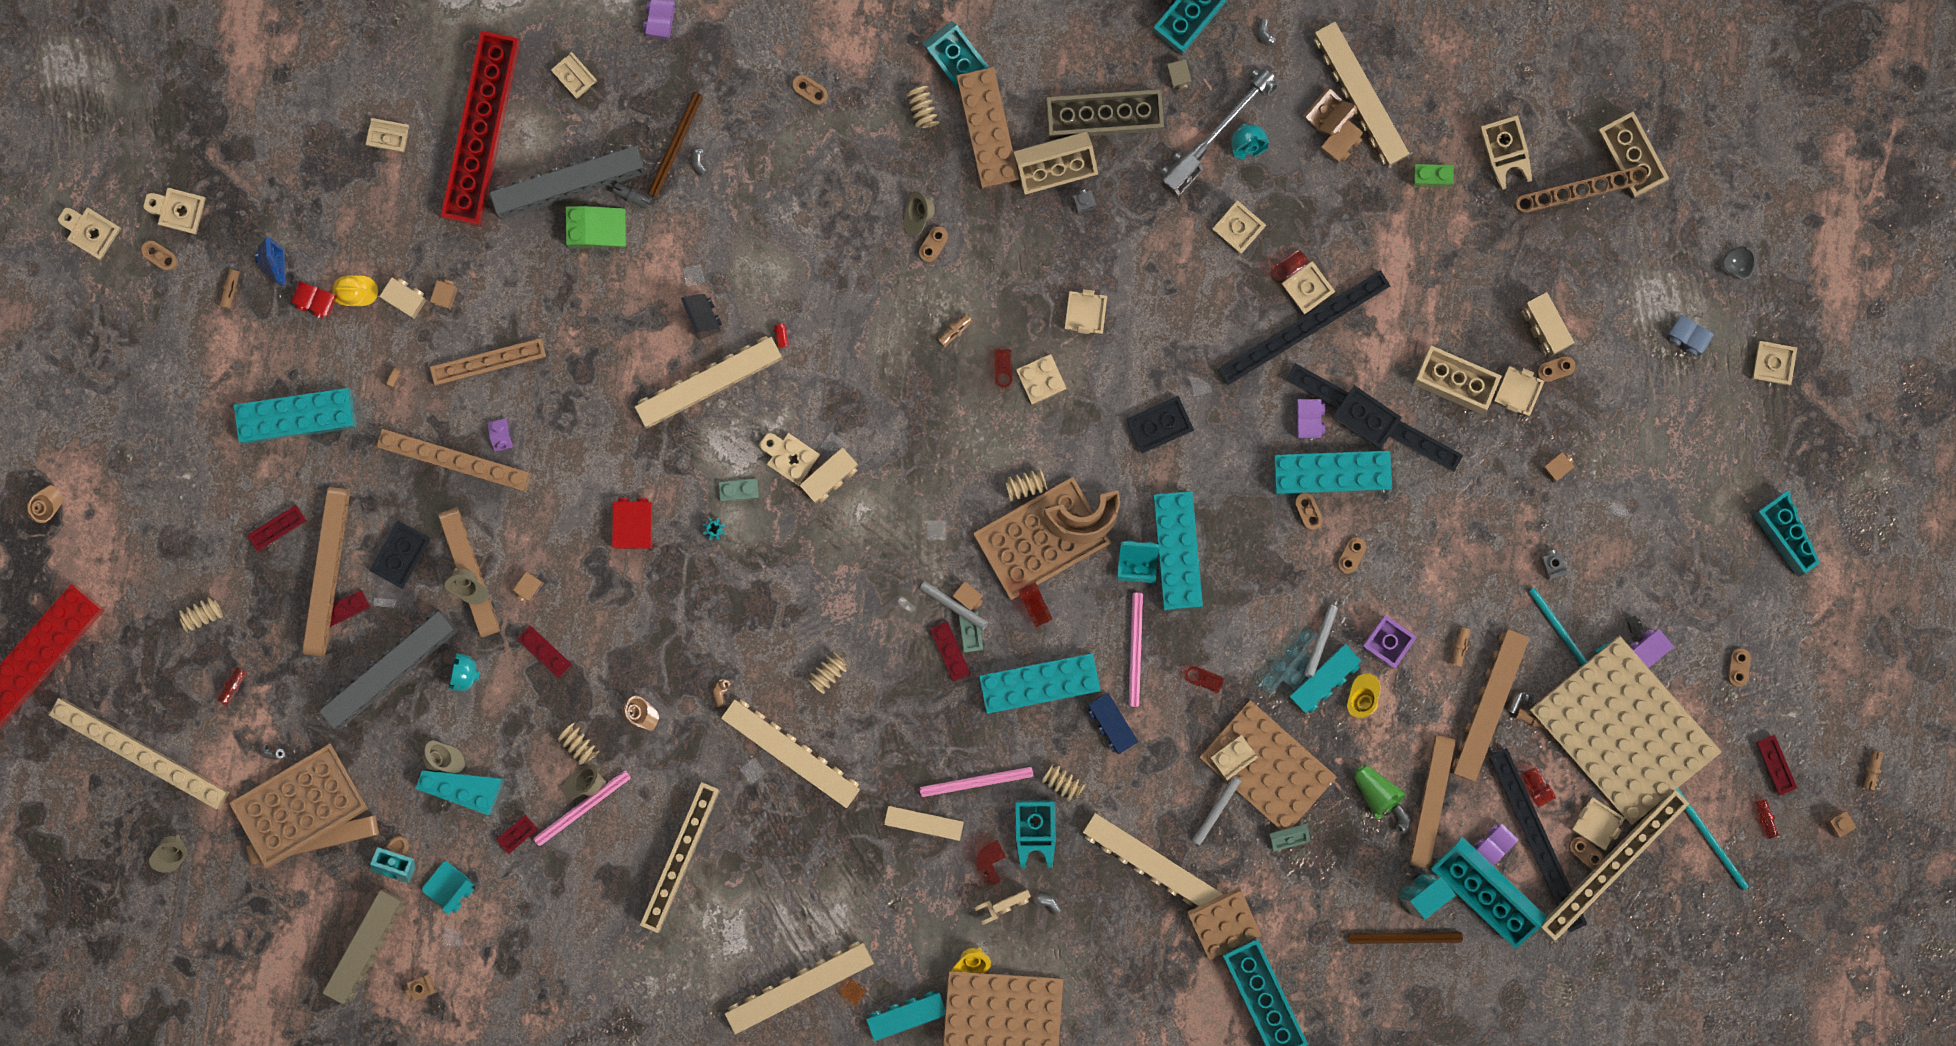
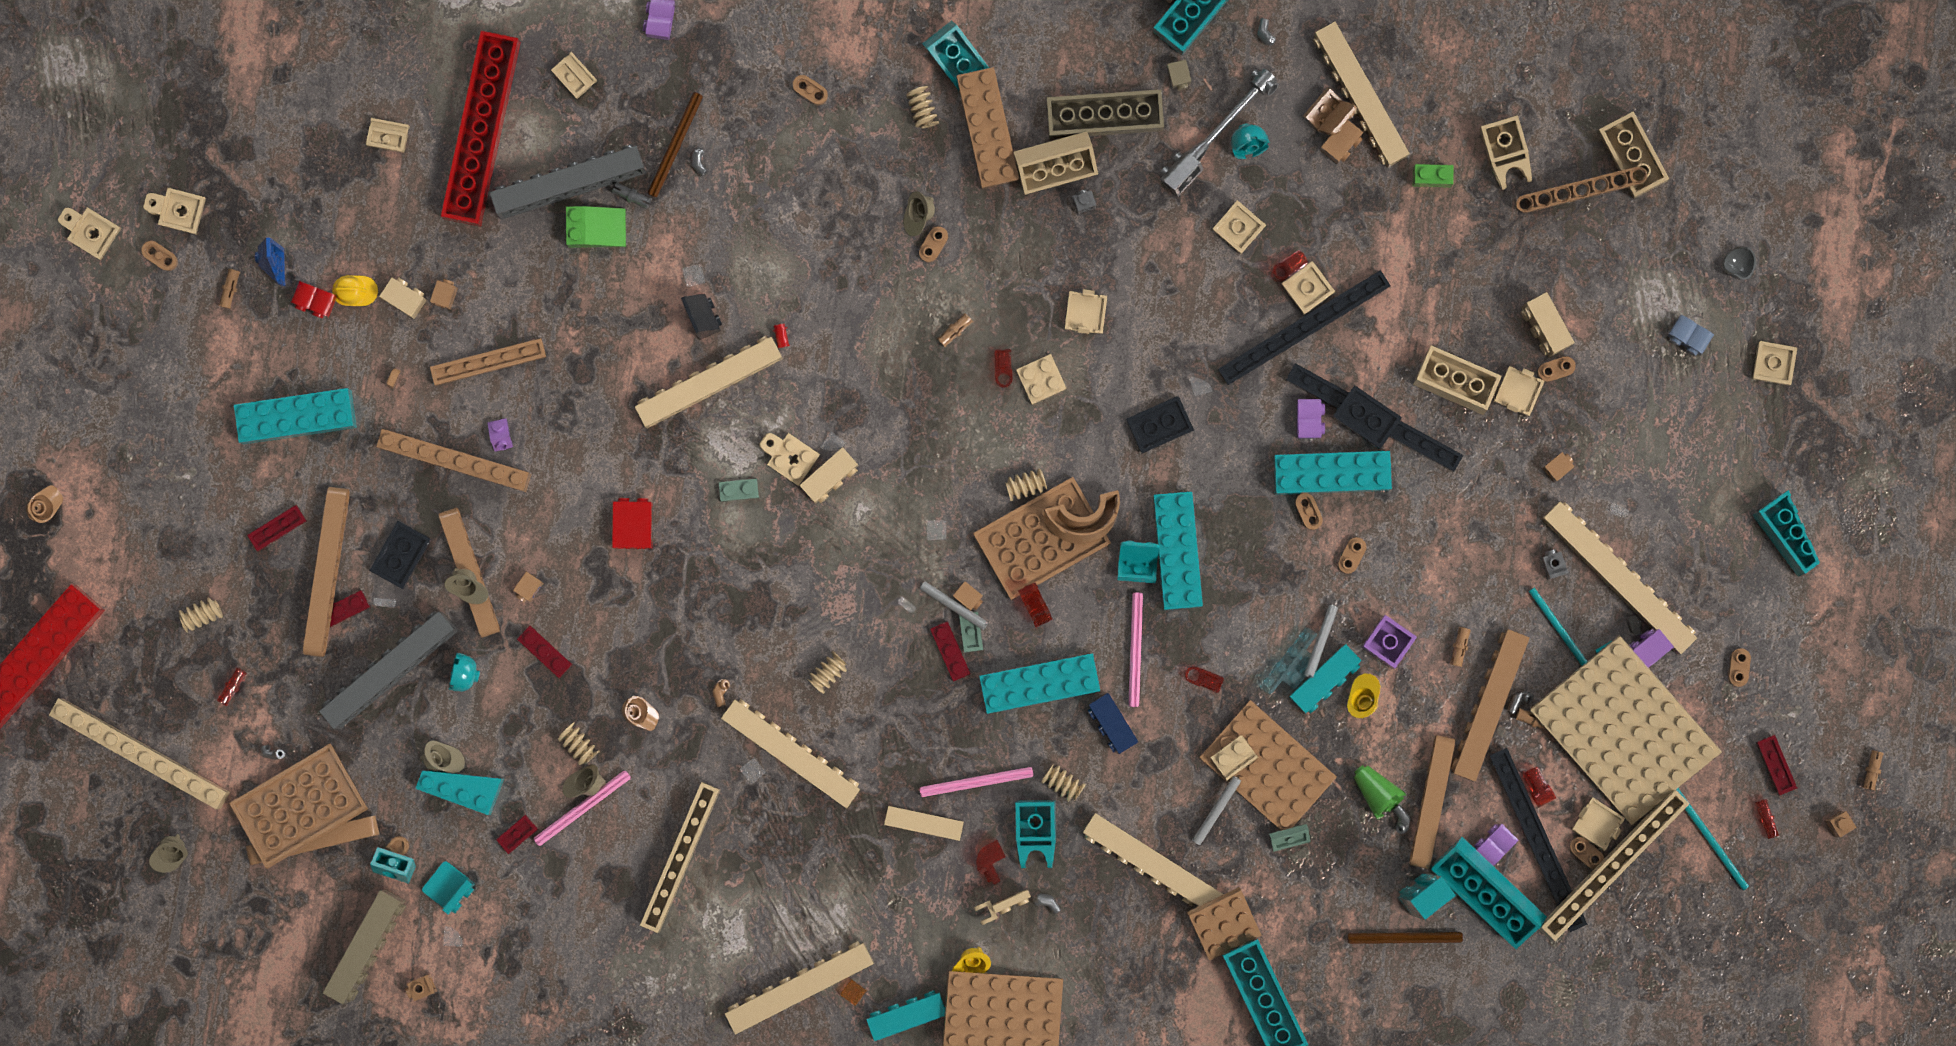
(709, 527): teal gear -> none
(1618, 576): none -> tan brick

